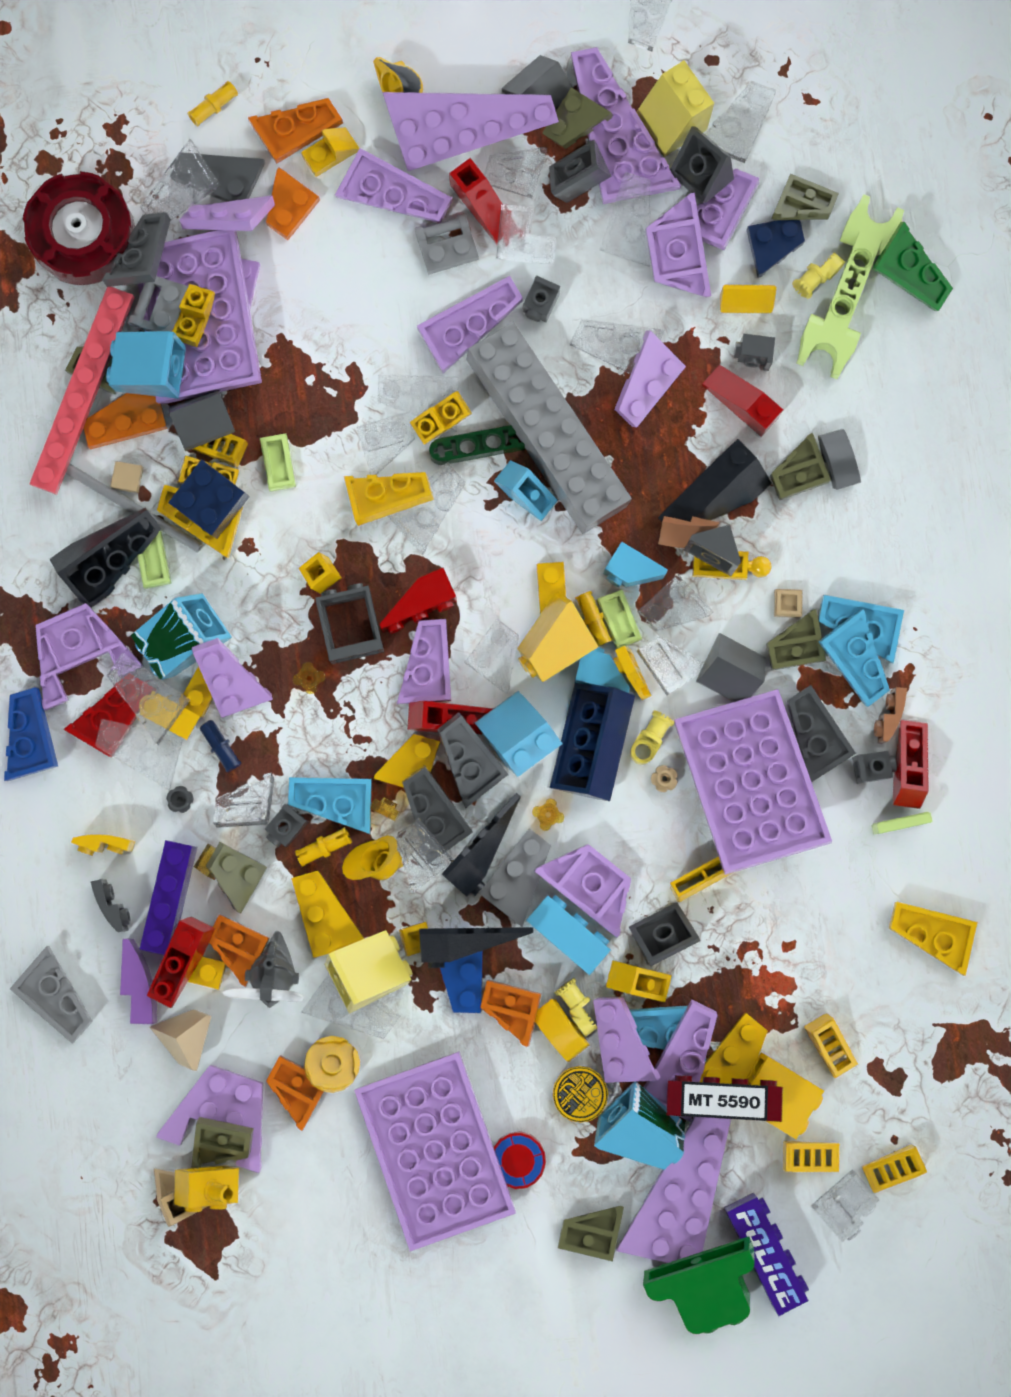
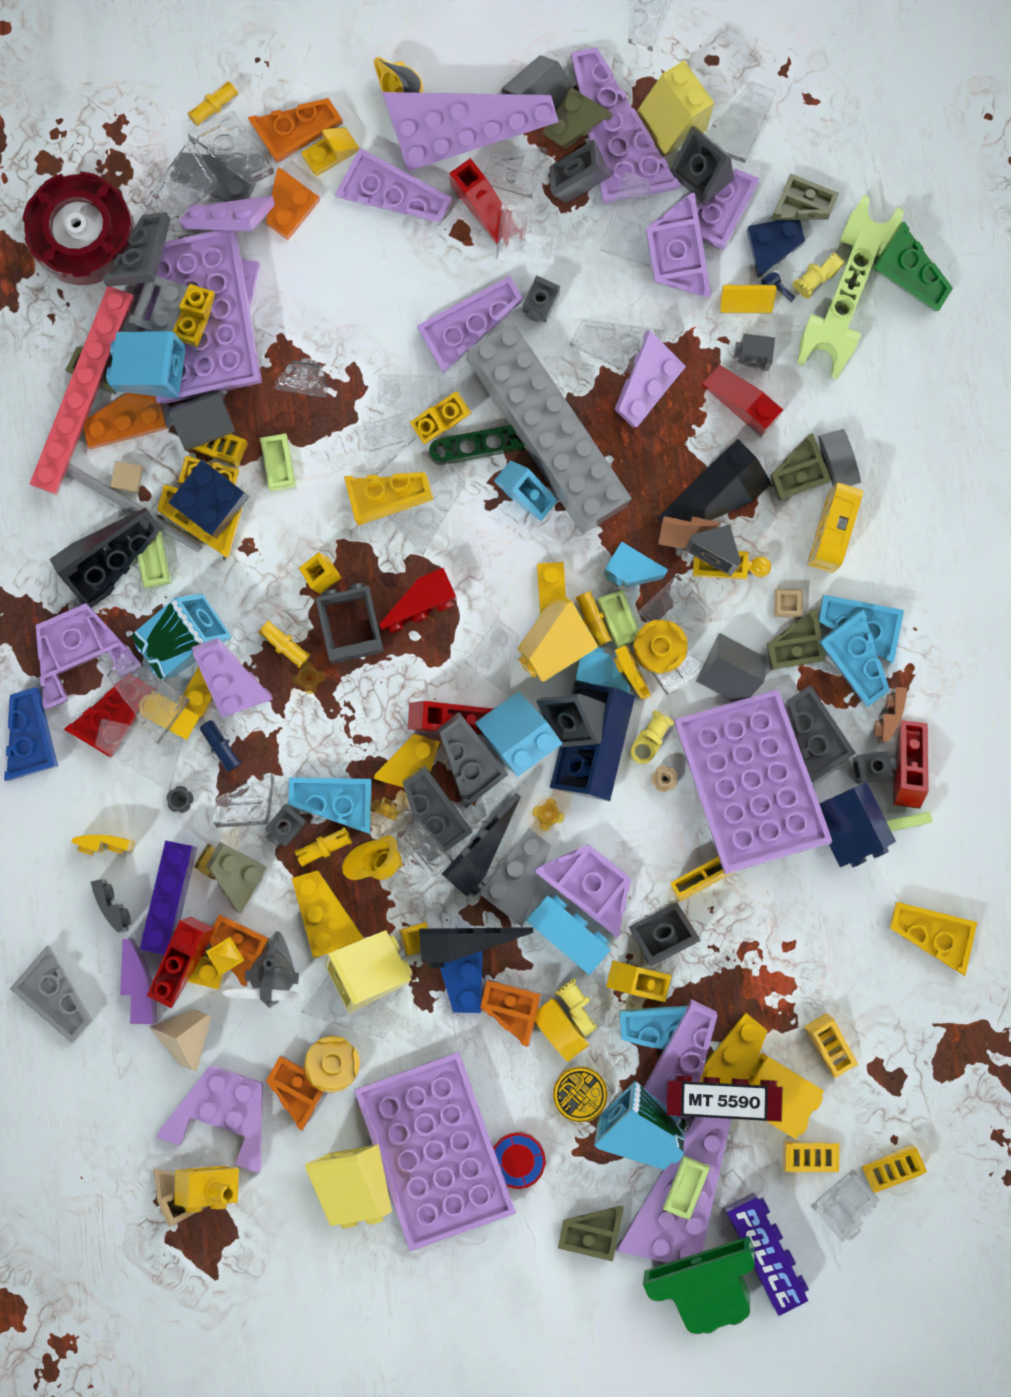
(220, 1142): olive wing -> none
(225, 956): none -> yellow tile
(235, 146): none -> clear wing
(284, 644): none -> yellow pin
(303, 378): none -> clear wing
(351, 1186): none -> light yellow slope
(428, 665): lavender wing -> none
(448, 252): light grey plate -> none
(574, 718): none -> dark grey slope
(620, 1045): lavender wing -> none
(660, 646): none -> yellow tile
(686, 1187): none -> yellowish green tile
(774, 279): none -> dark blue hand
(835, 527): none -> yellow axle
(856, 826): none -> dark blue brick

